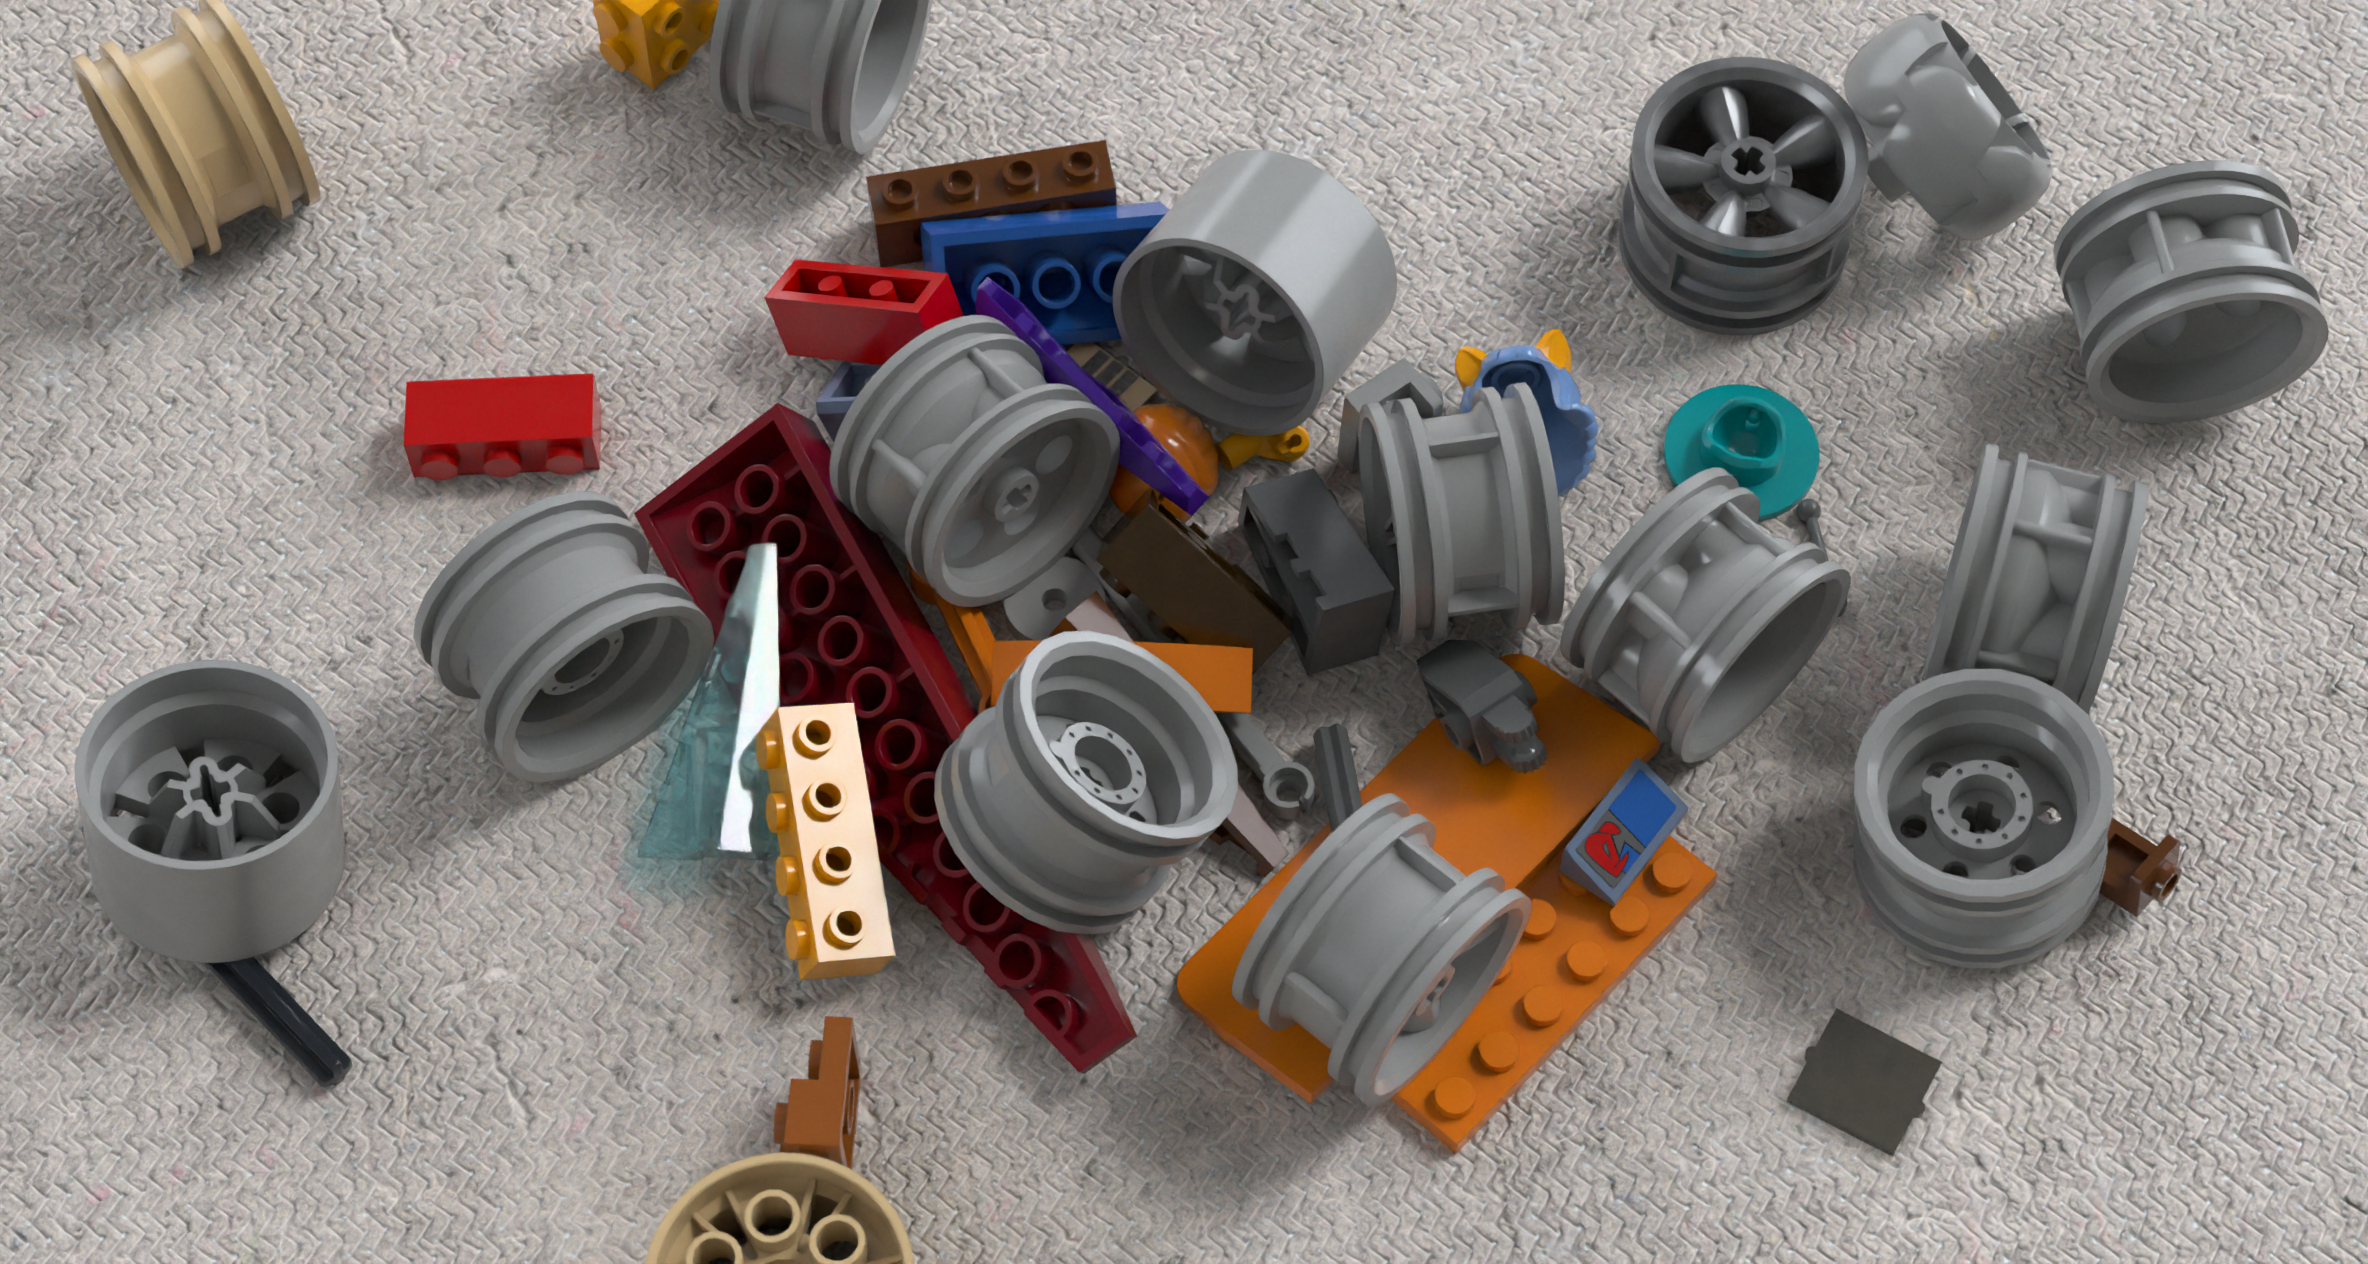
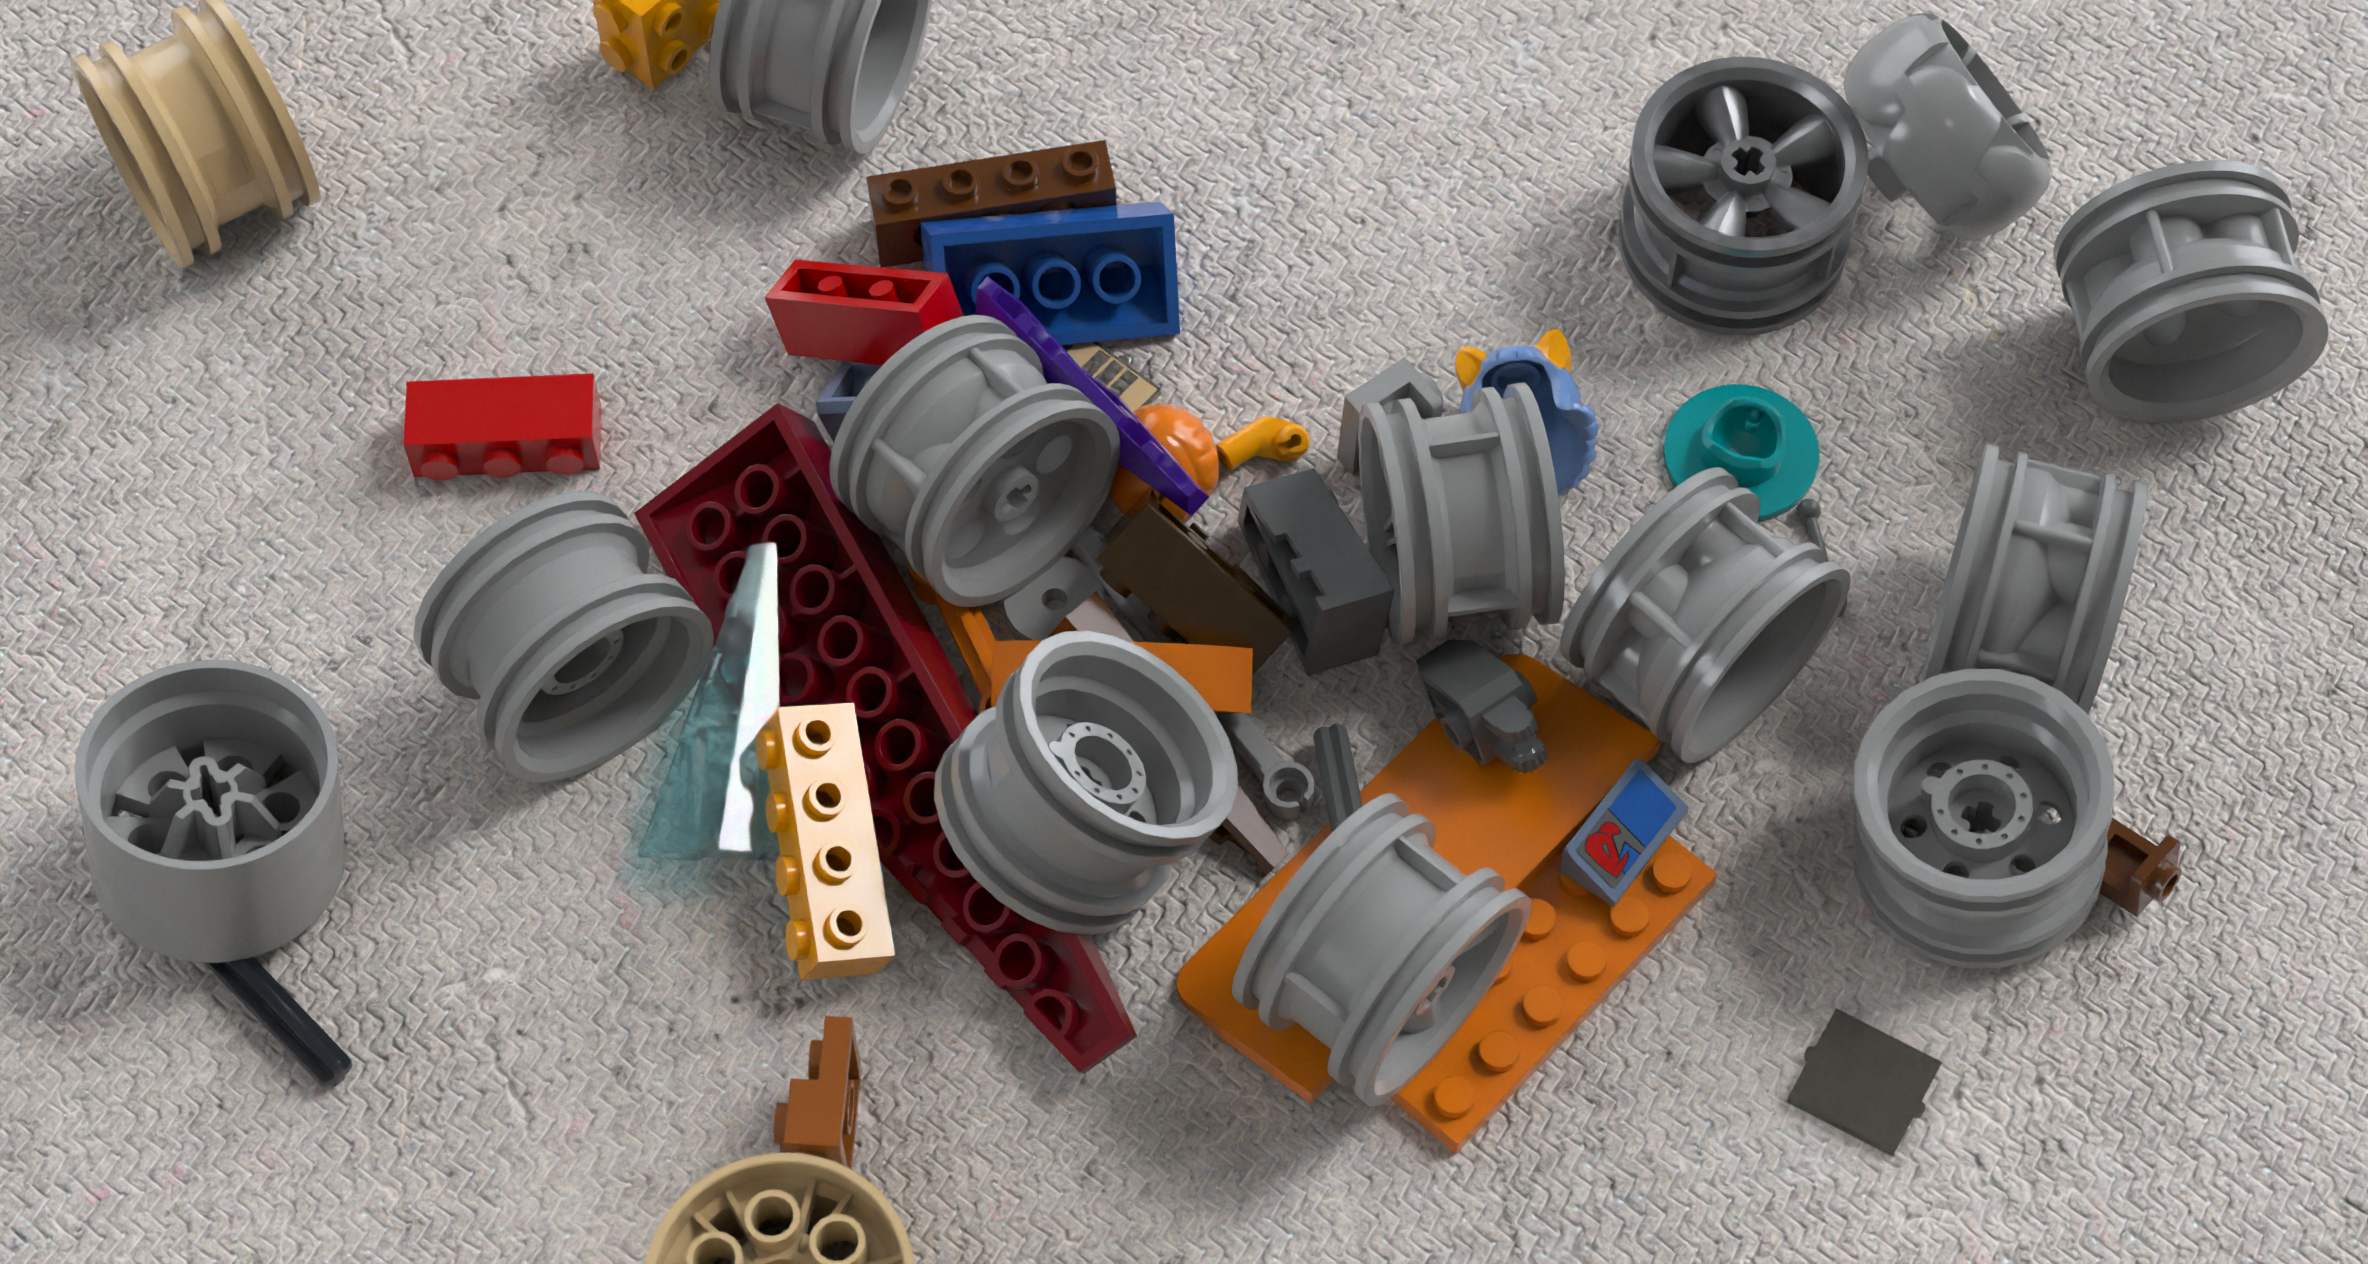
(1255, 292): light grey wheel -> none

